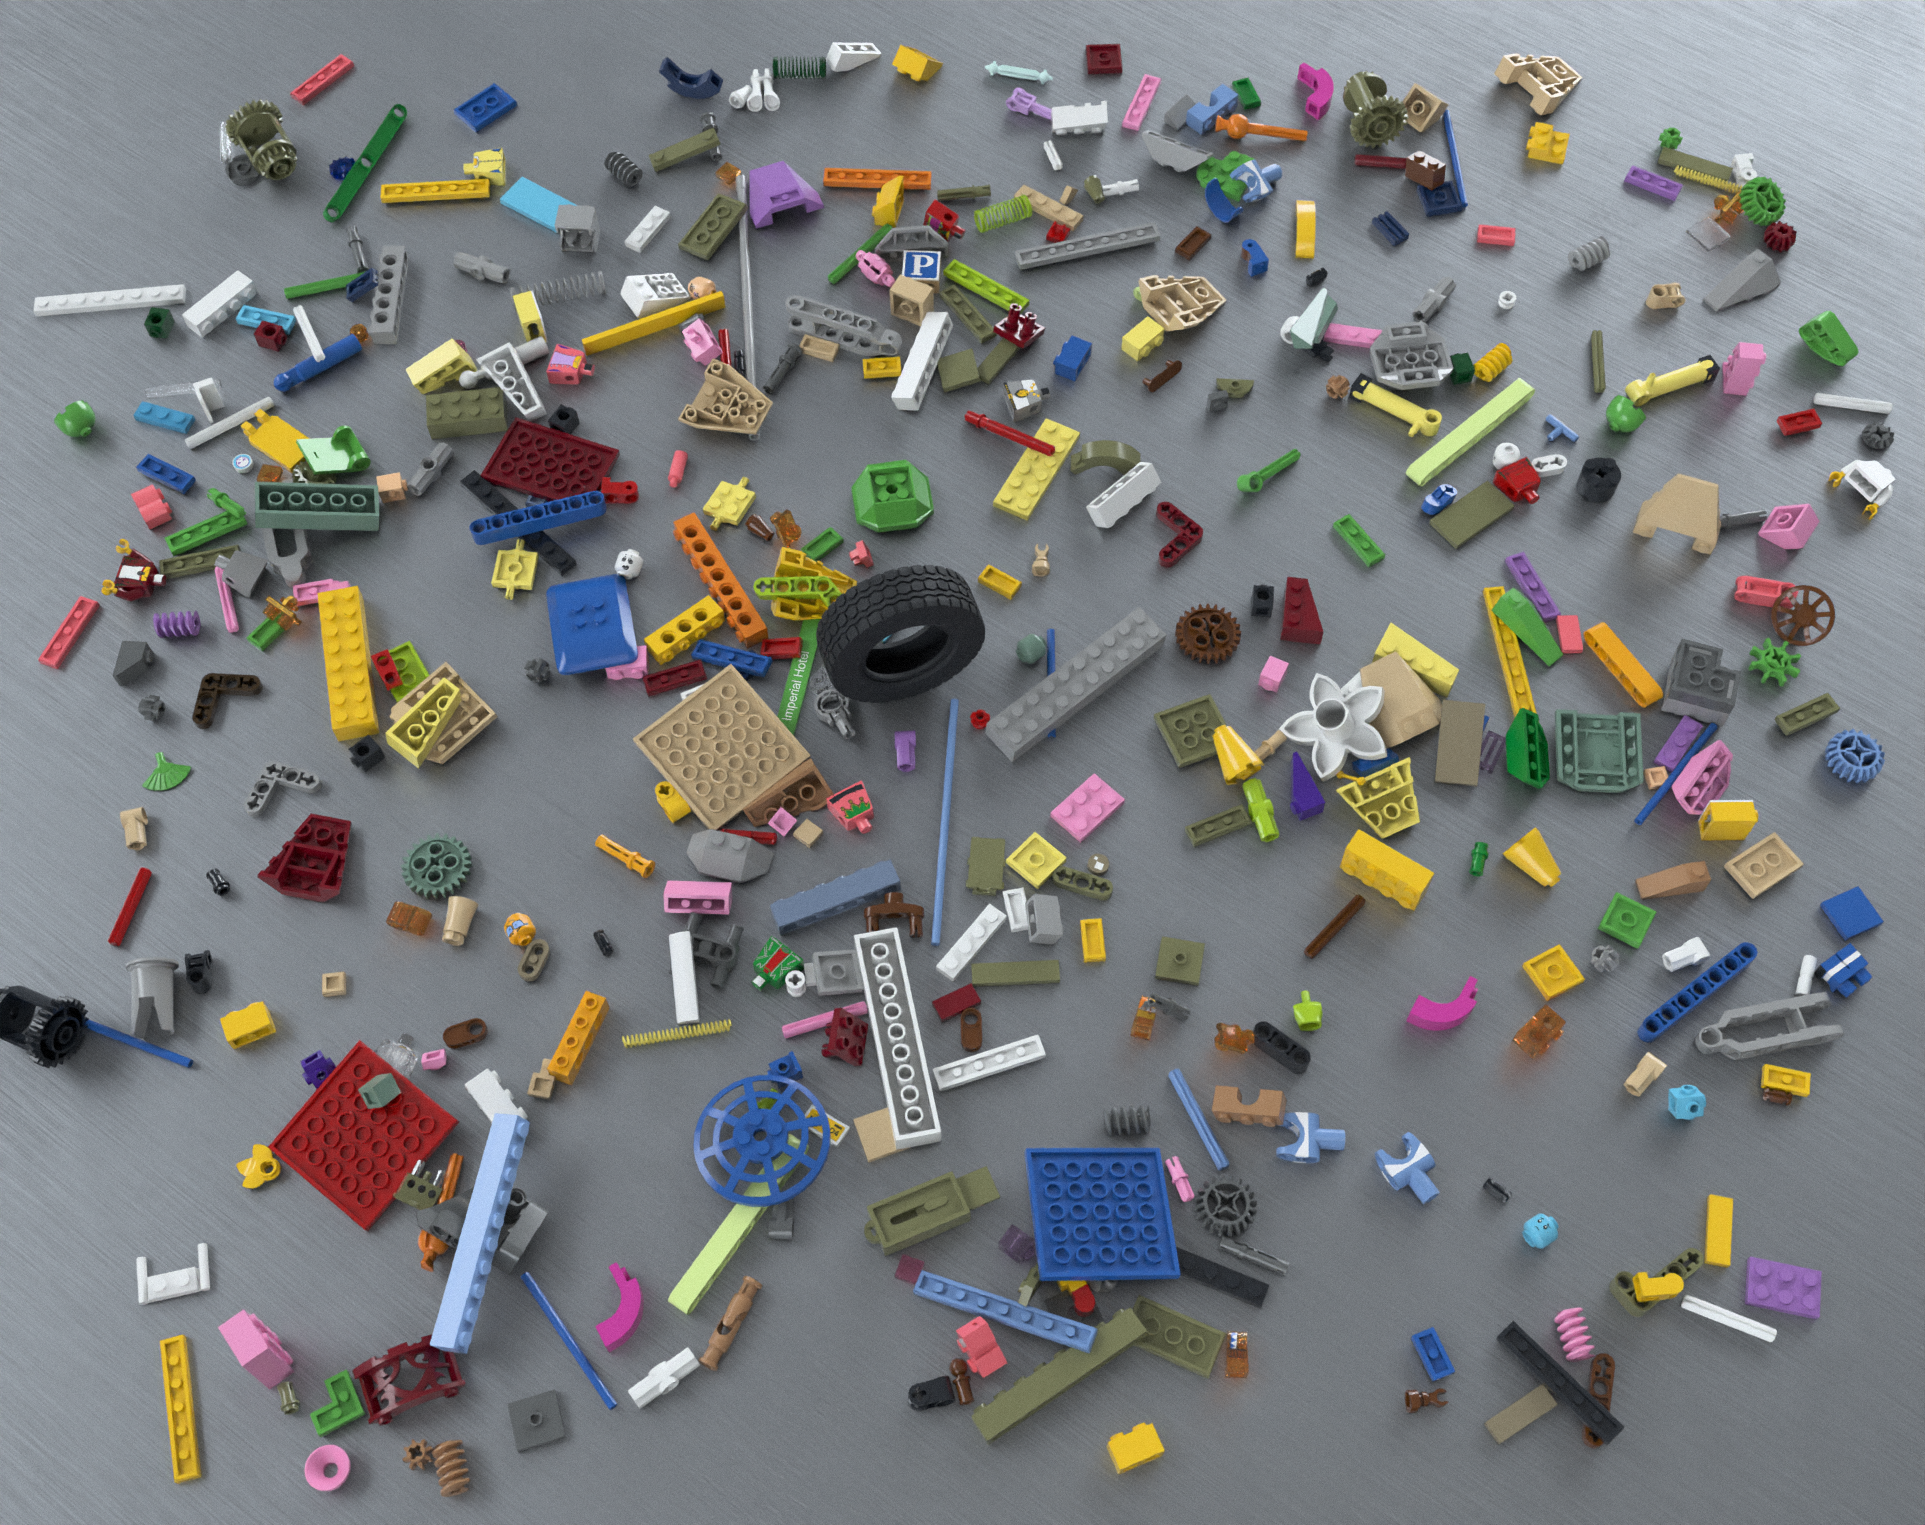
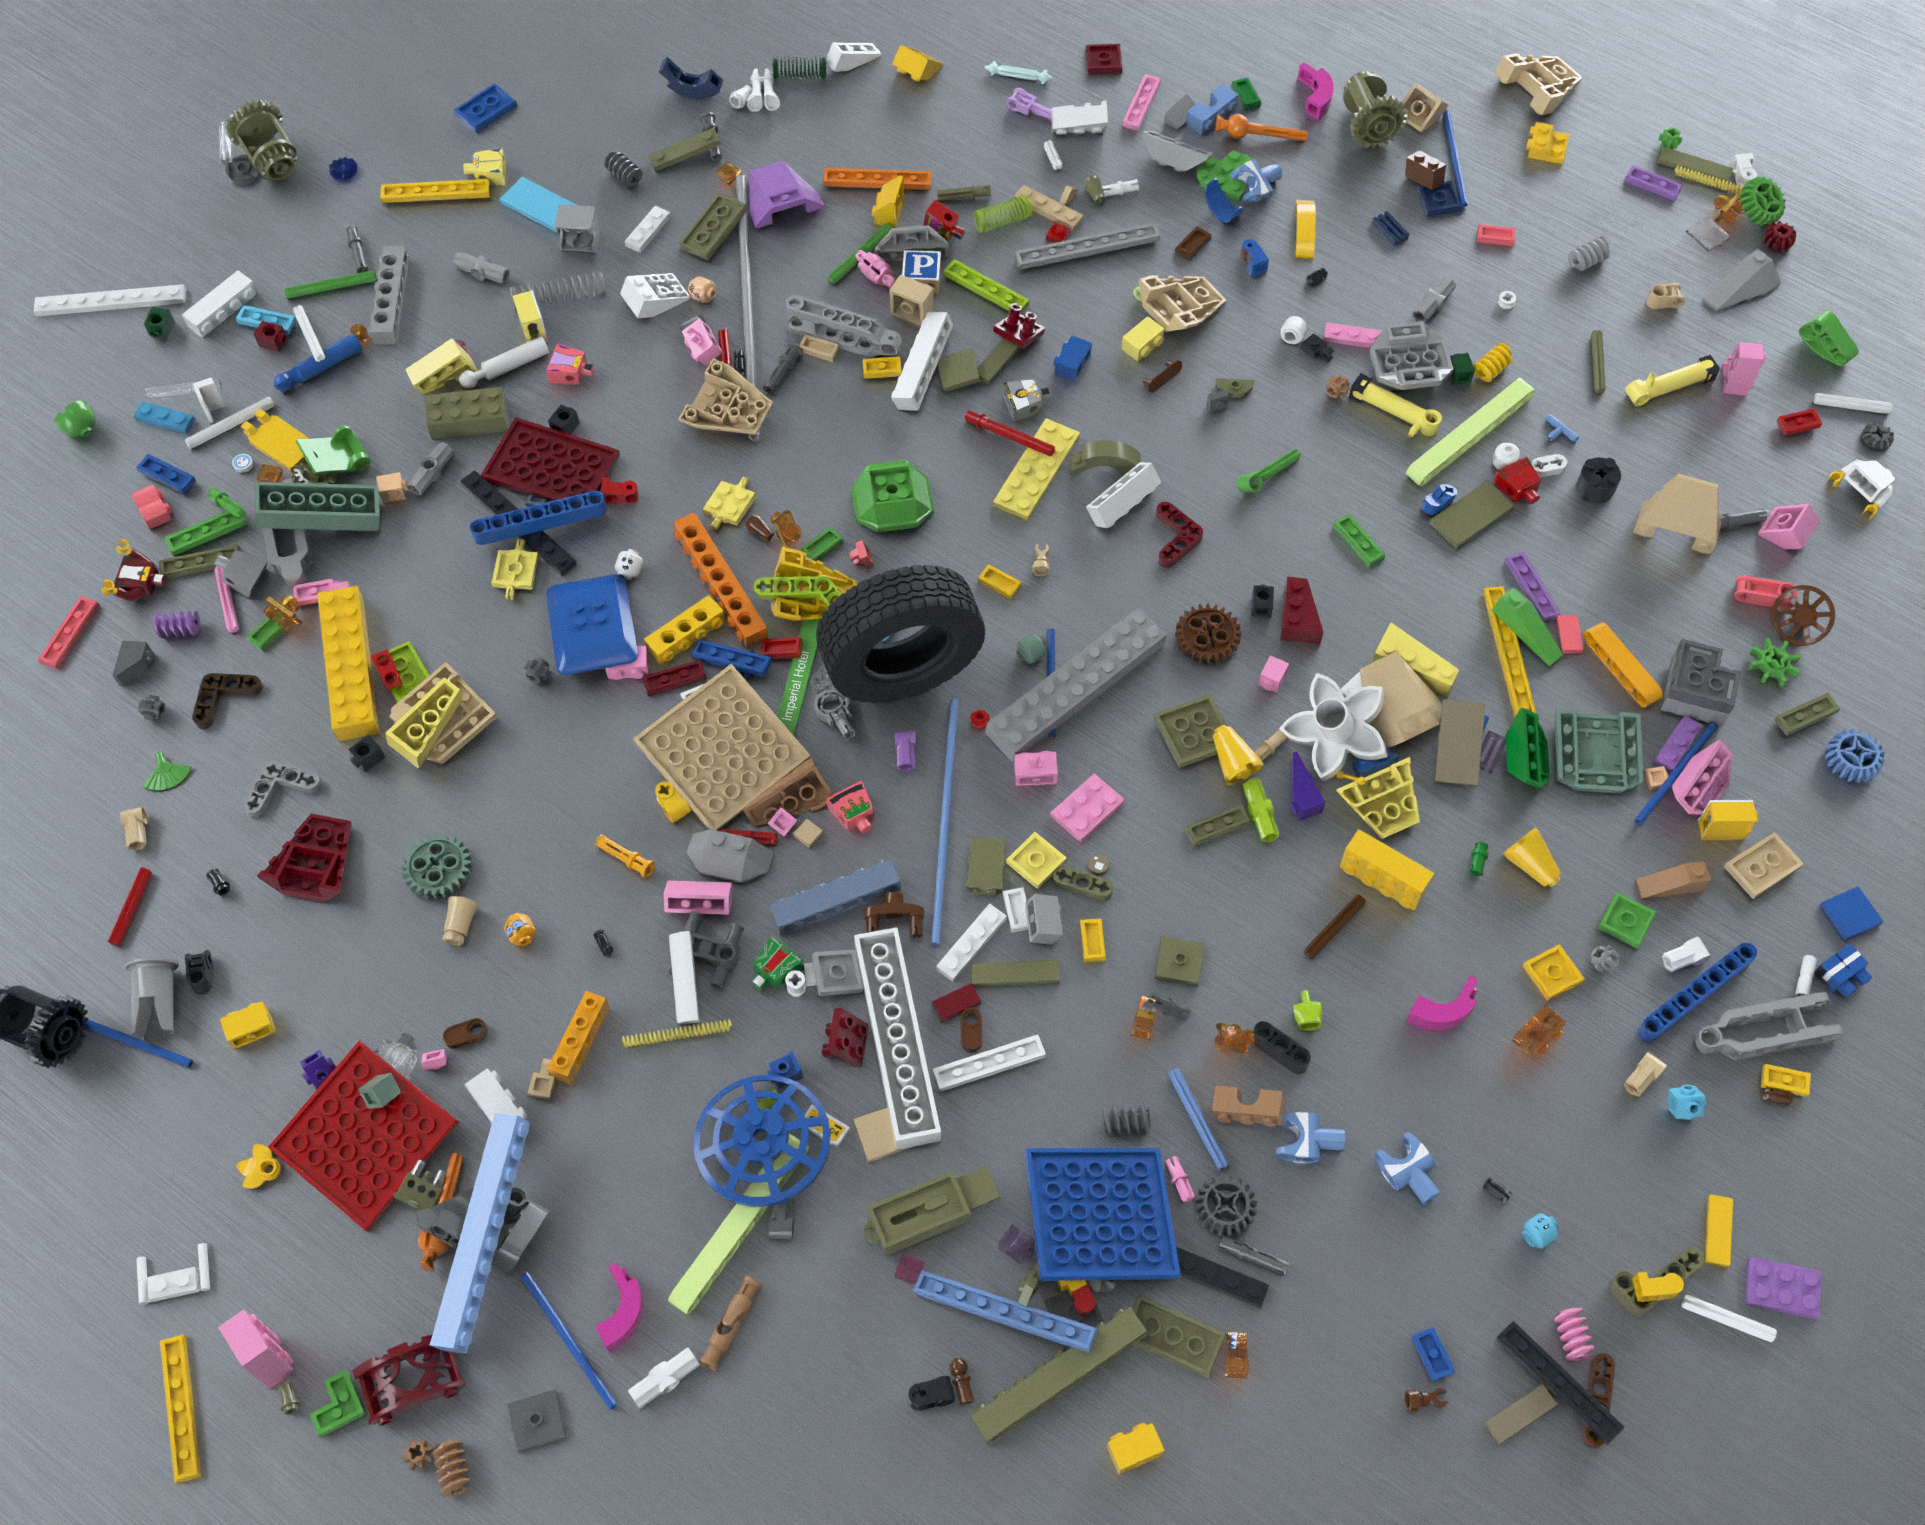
(317, 1463): bright pink piece -> none
(322, 79): coral tile -> none
(333, 984): tan tile -> none
(359, 171): green beam -> none
(362, 285): dark blue tile -> none
(409, 918): clear orange beam -> none
(510, 375): white wedge -> none
(533, 961): dark tan plate -> none
(652, 323): yellow tile -> none
(677, 468): coral cylinder -> none
(820, 1020): bright pink axle -> none
(967, 313): olive tile -> none
(981, 1347): coral piece -> none
(1035, 768): none -> bright pink brick
(1314, 321): wedge -> none
(1380, 161): dark red axle -> none
(1623, 415): bright green cylinder -> none

